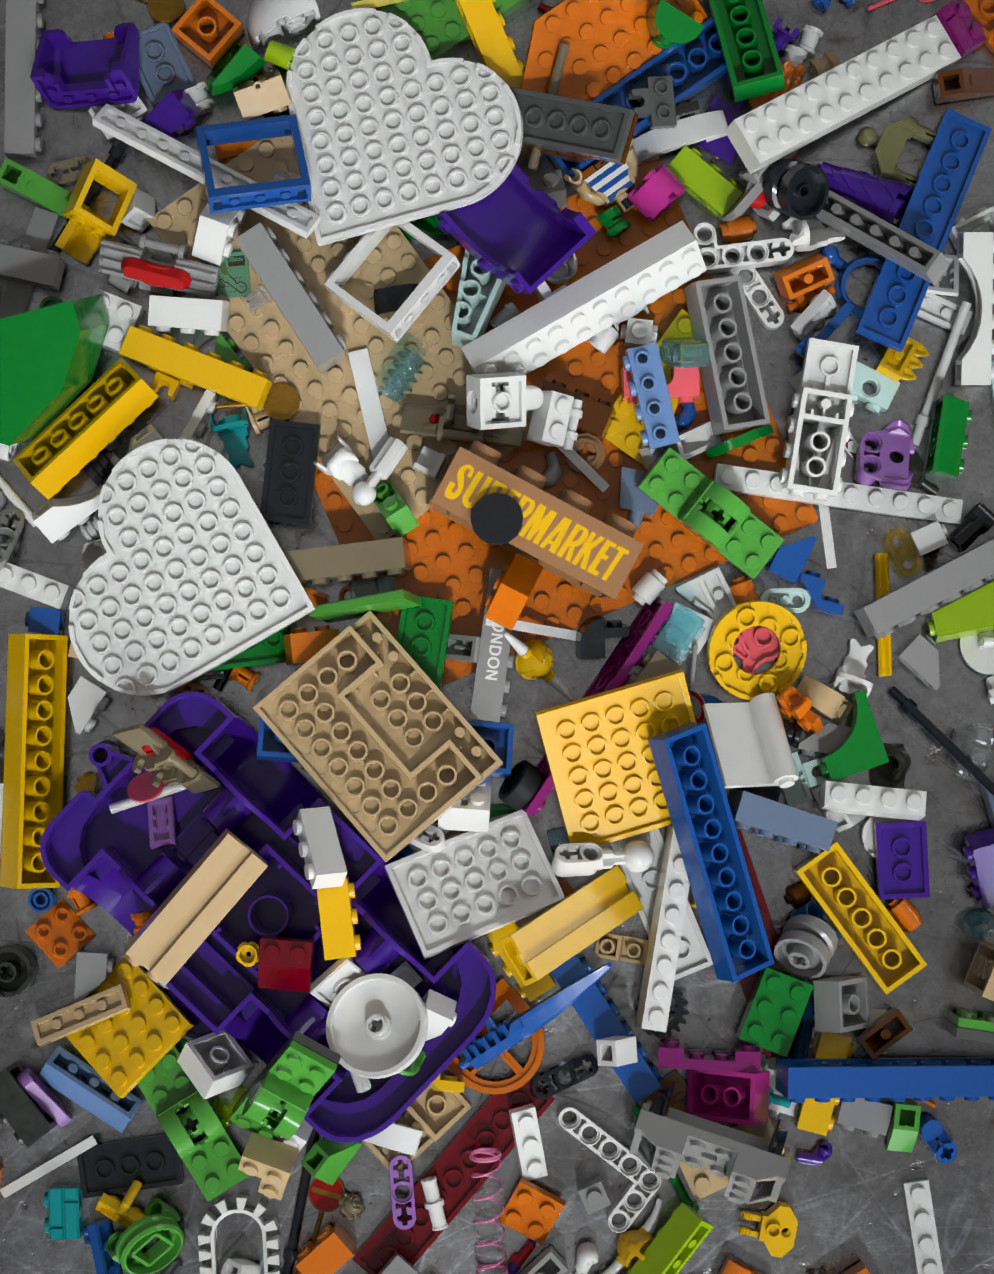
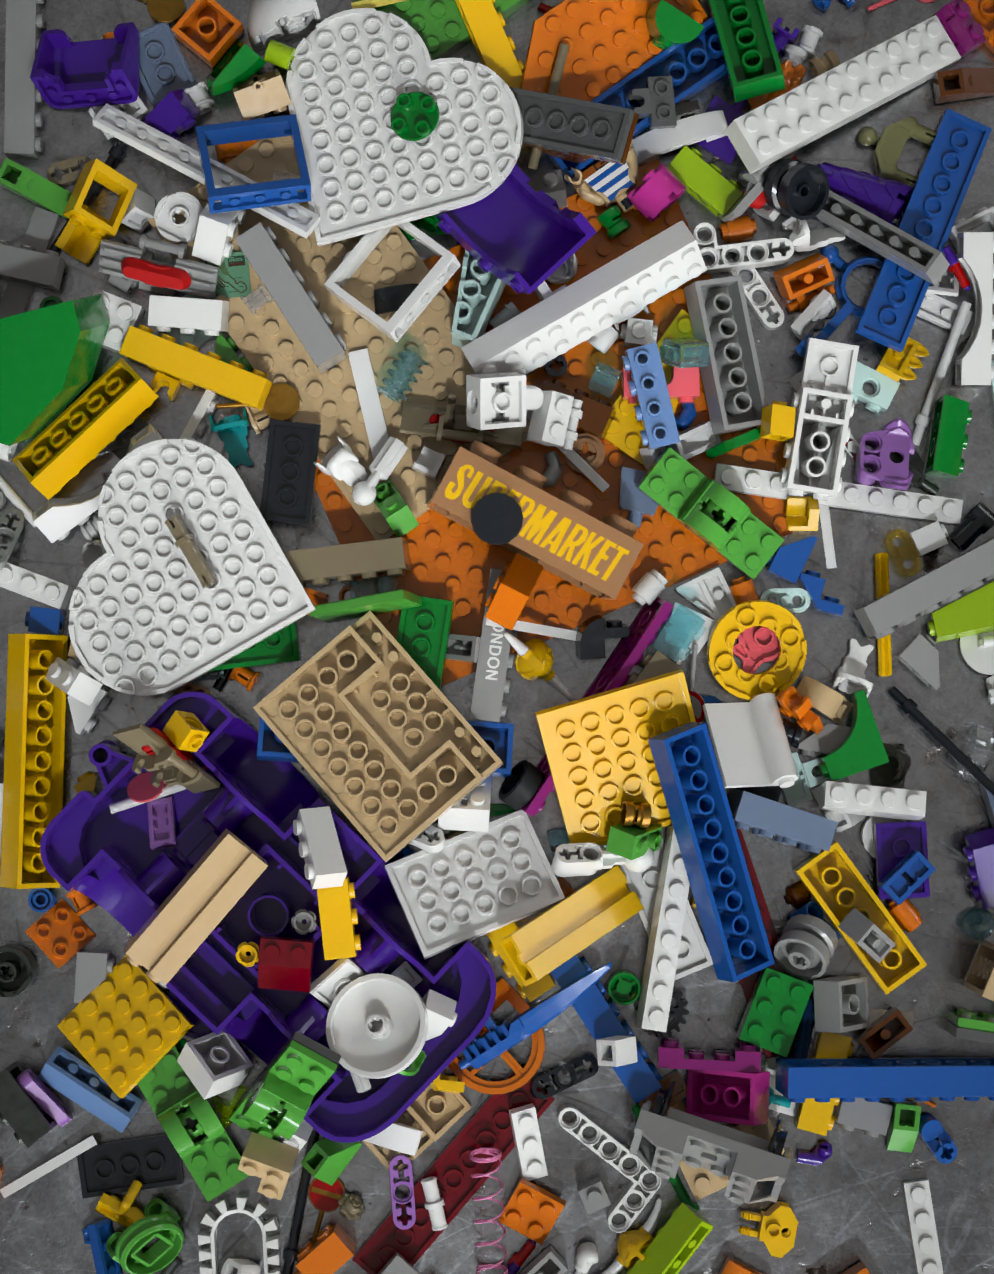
(65, 1212): teal brick -> none
(73, 680): none -> white brick
(81, 1015): tan plate -> none
(98, 469): black wheel -> none
(140, 918): orange wheel -> none
(166, 223): none -> white plate
(186, 731): none -> yellow brick
(190, 550): none -> dark tan pin
(301, 928): none -> light grey plate
(303, 645): orange brick -> none
(414, 116): none -> green dish
(552, 373): none -> black panel
(604, 380): none -> clear light blue brick
(622, 948): tan slope -> none
(623, 987): none -> green wheel
(633, 841): none -> bright green slope
(635, 814): none -> pearl gold wheel
(777, 421): none -> yellow brick
(802, 513): none -> yellow panel
(866, 935): none -> light grey slope
(906, 876): none -> blue brick
(956, 268): none -> piece

